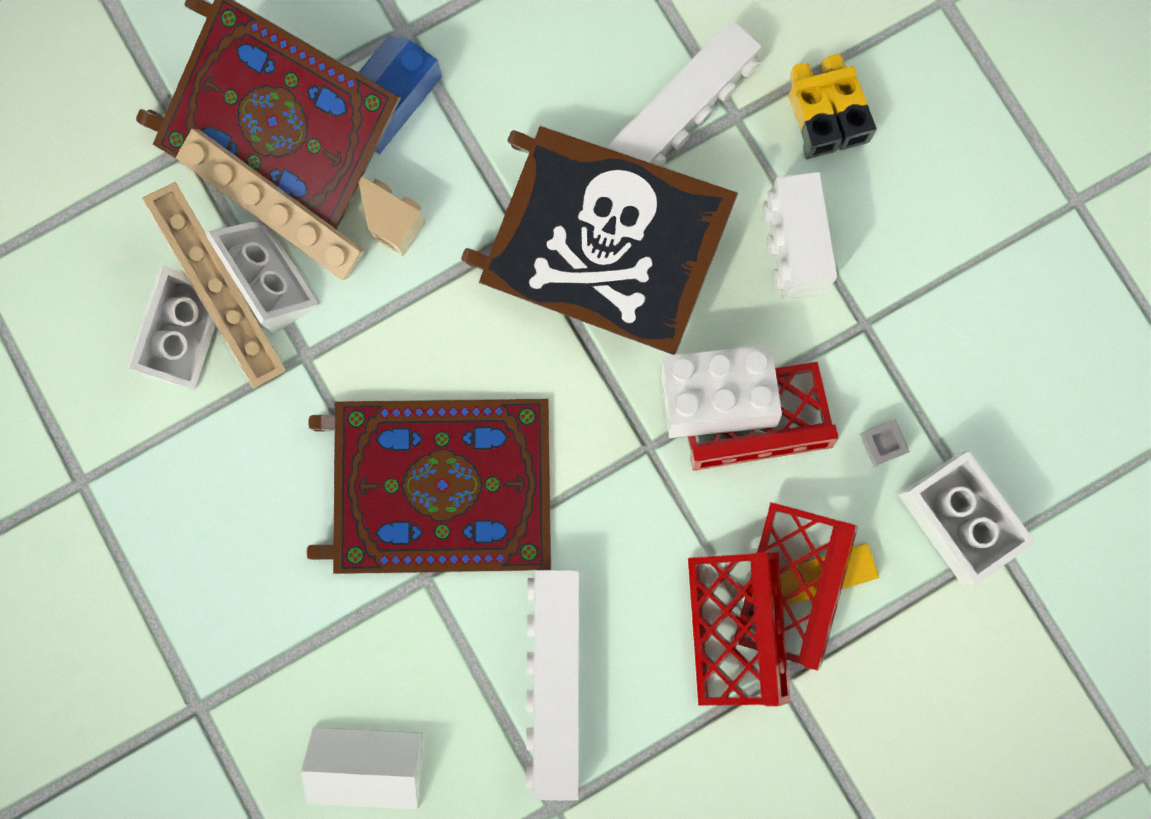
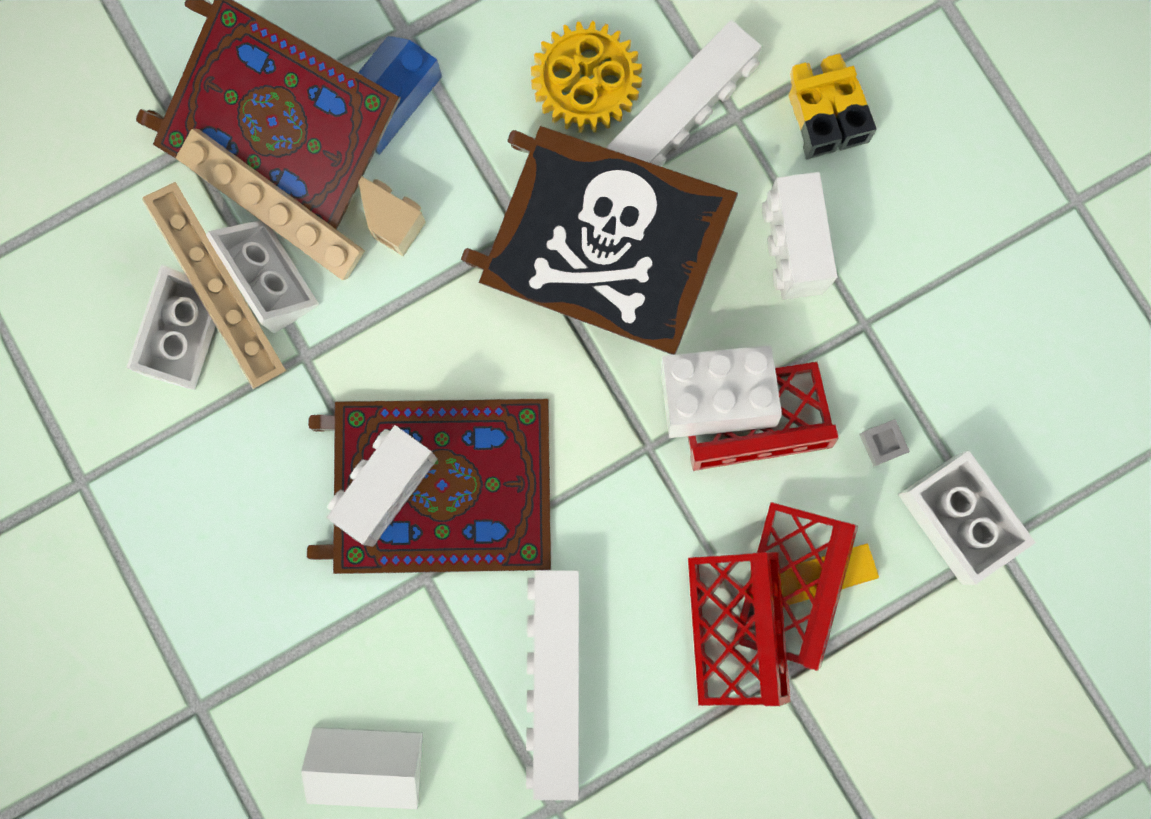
(380, 486): none -> white brick
(566, 55): none -> yellow gear

